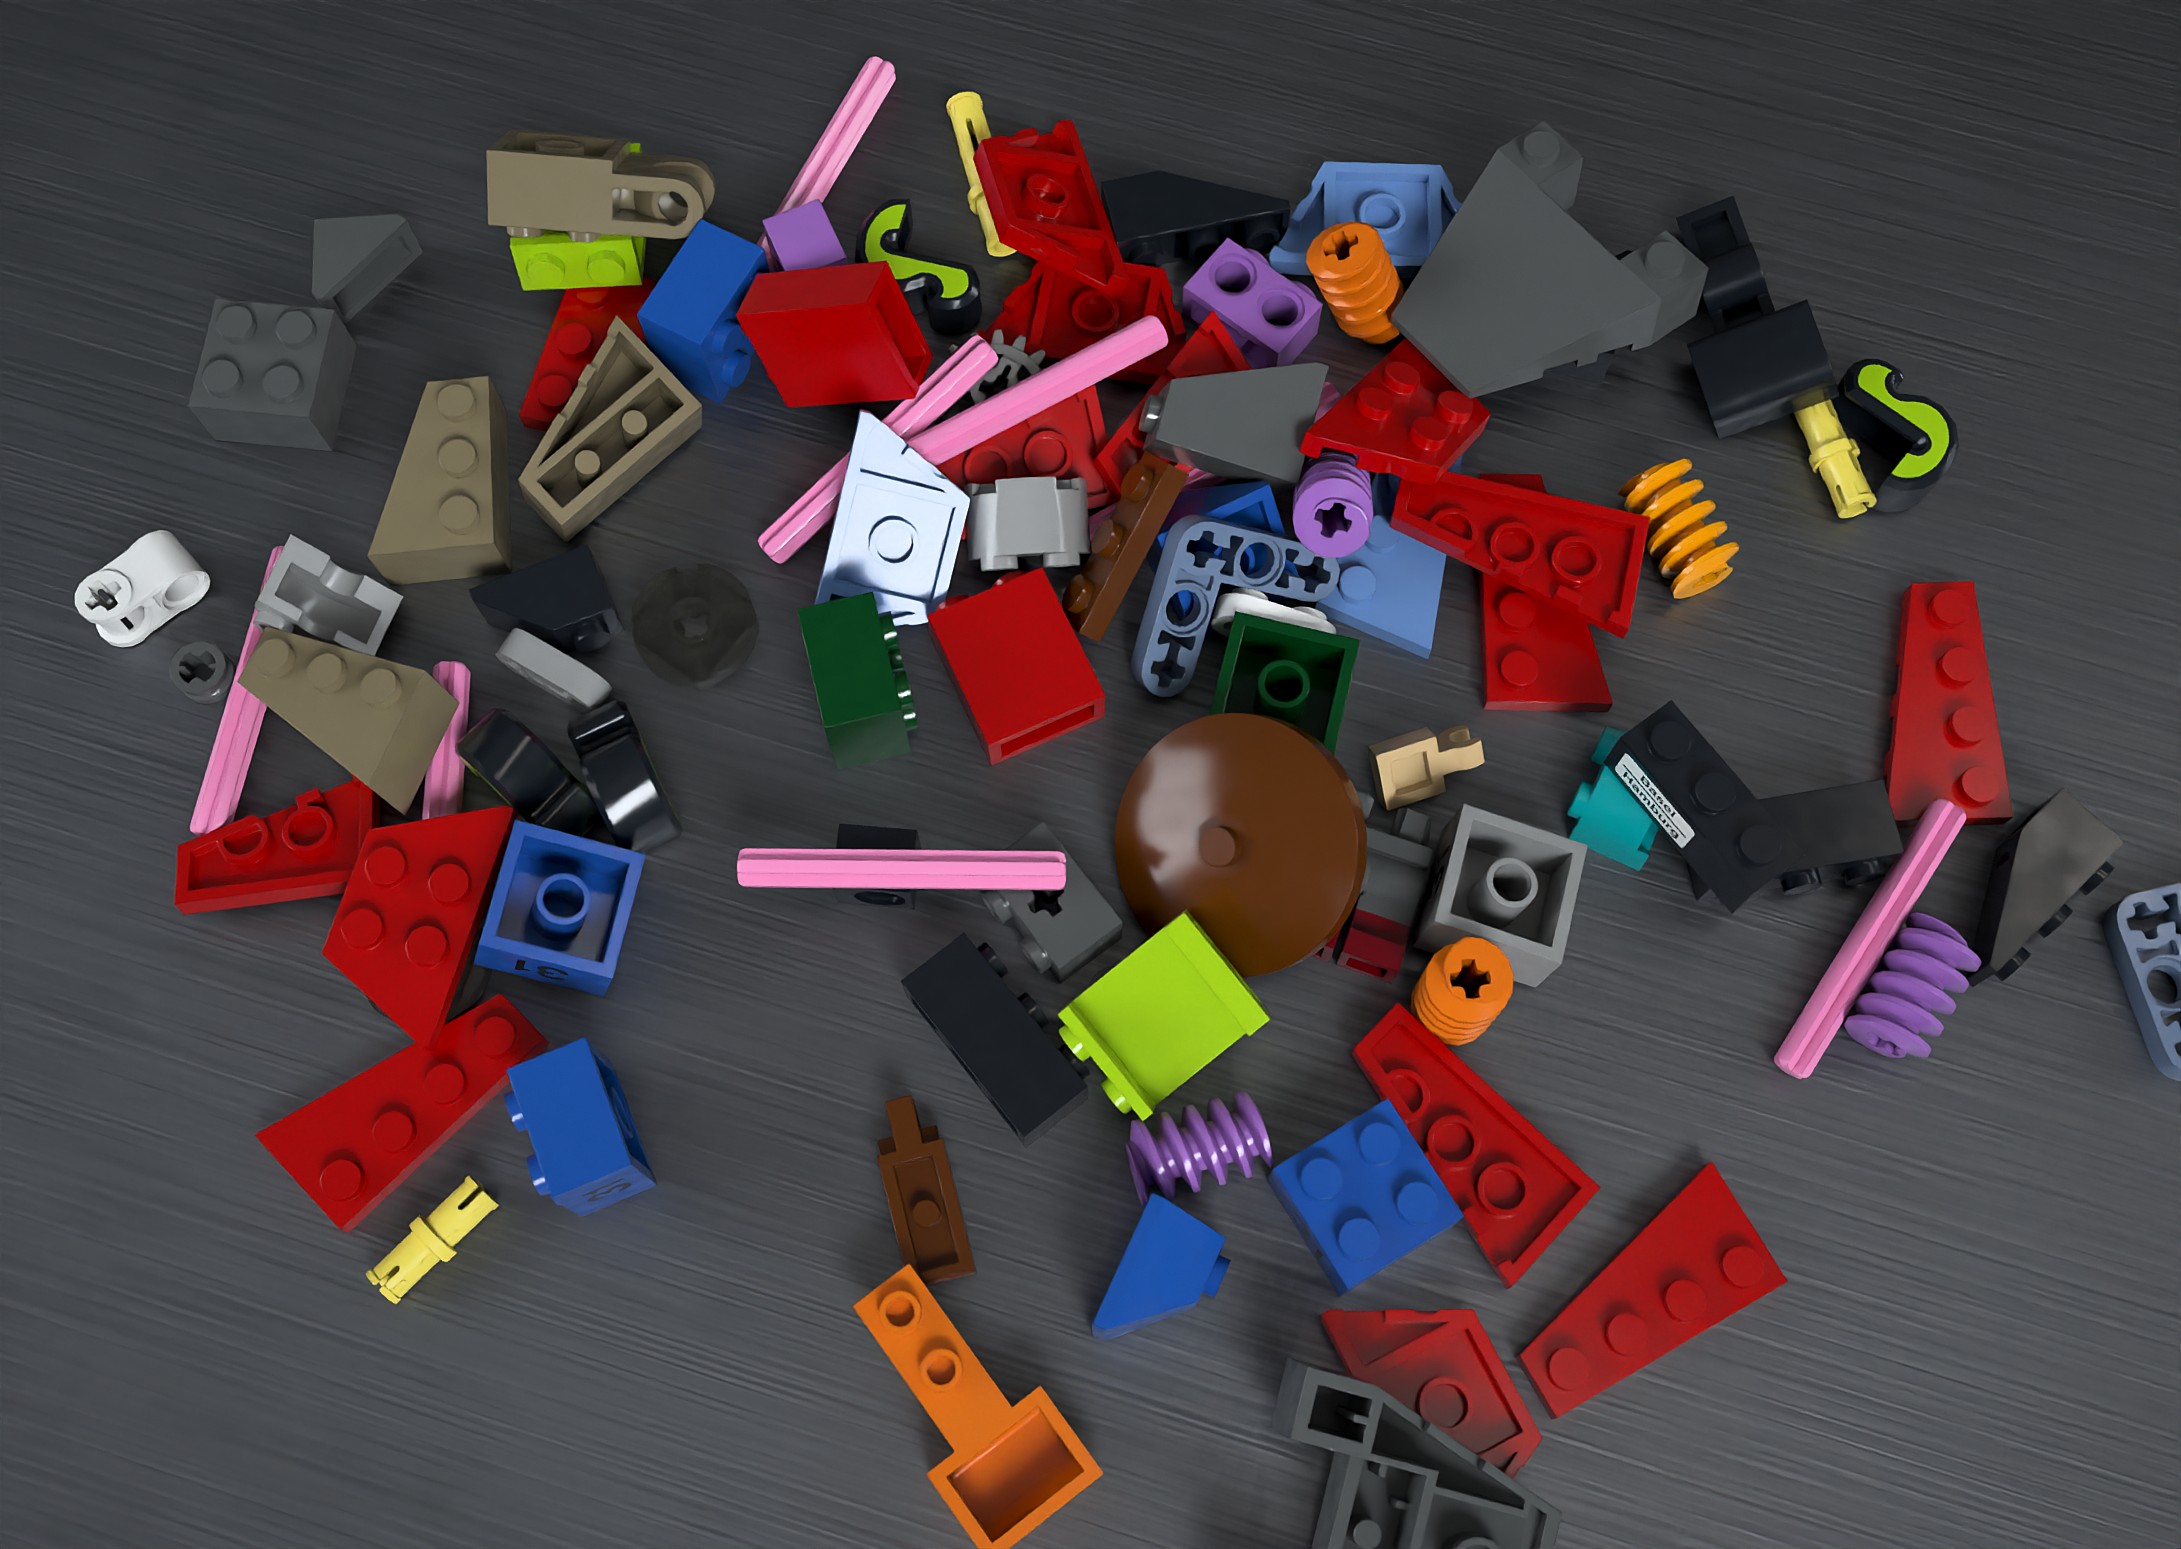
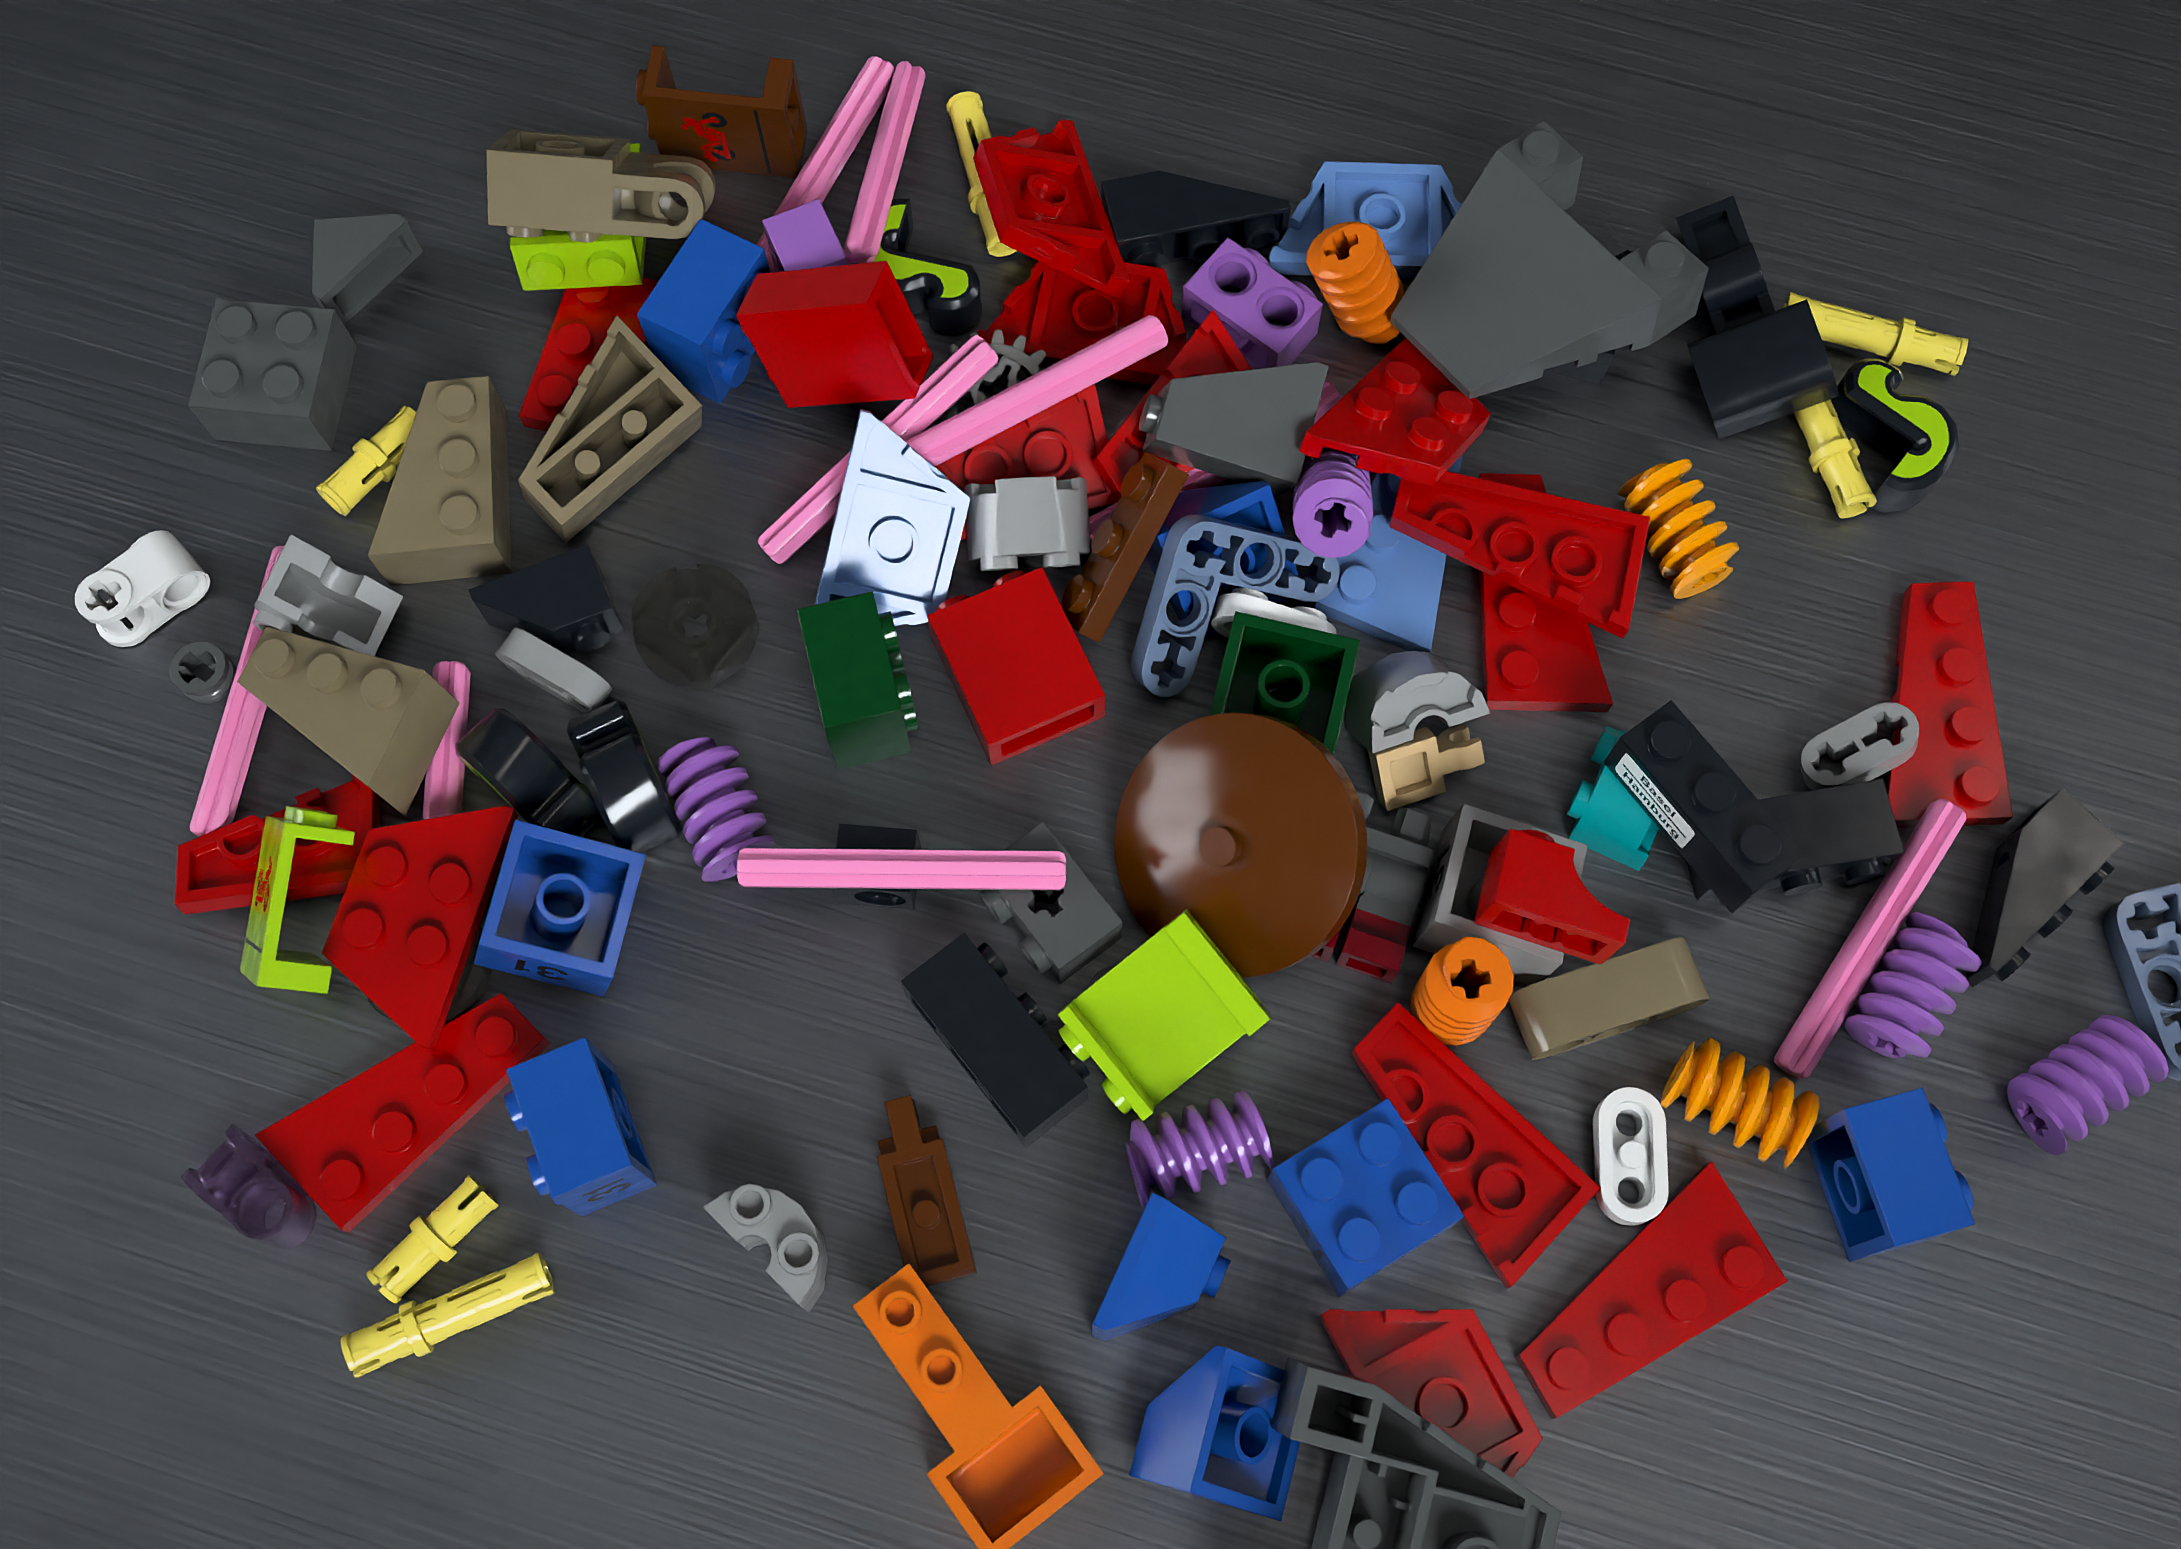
(242, 1185): none -> clear purple piece
(261, 959): none -> lime panel
(369, 465): none -> light yellow pin
(430, 1322): none -> light yellow pin
(711, 805): none -> medium lavender piece
(727, 129): none -> reddish brown panel
(772, 1219): none -> light grey cylinder
(884, 164): none -> bright pink axle
(1216, 1438): none -> blue slope
(1402, 691): none -> light grey cylinder
(1539, 898): none -> red arch
(1608, 998): none -> dark tan beam
(1631, 1158): none -> white plate
(1742, 1100): none -> light orange piece
(1853, 736): none -> light grey beam
(1886, 337): none -> light yellow pin
(1889, 1174): none -> blue brick
(2084, 1081): none -> medium lavender piece

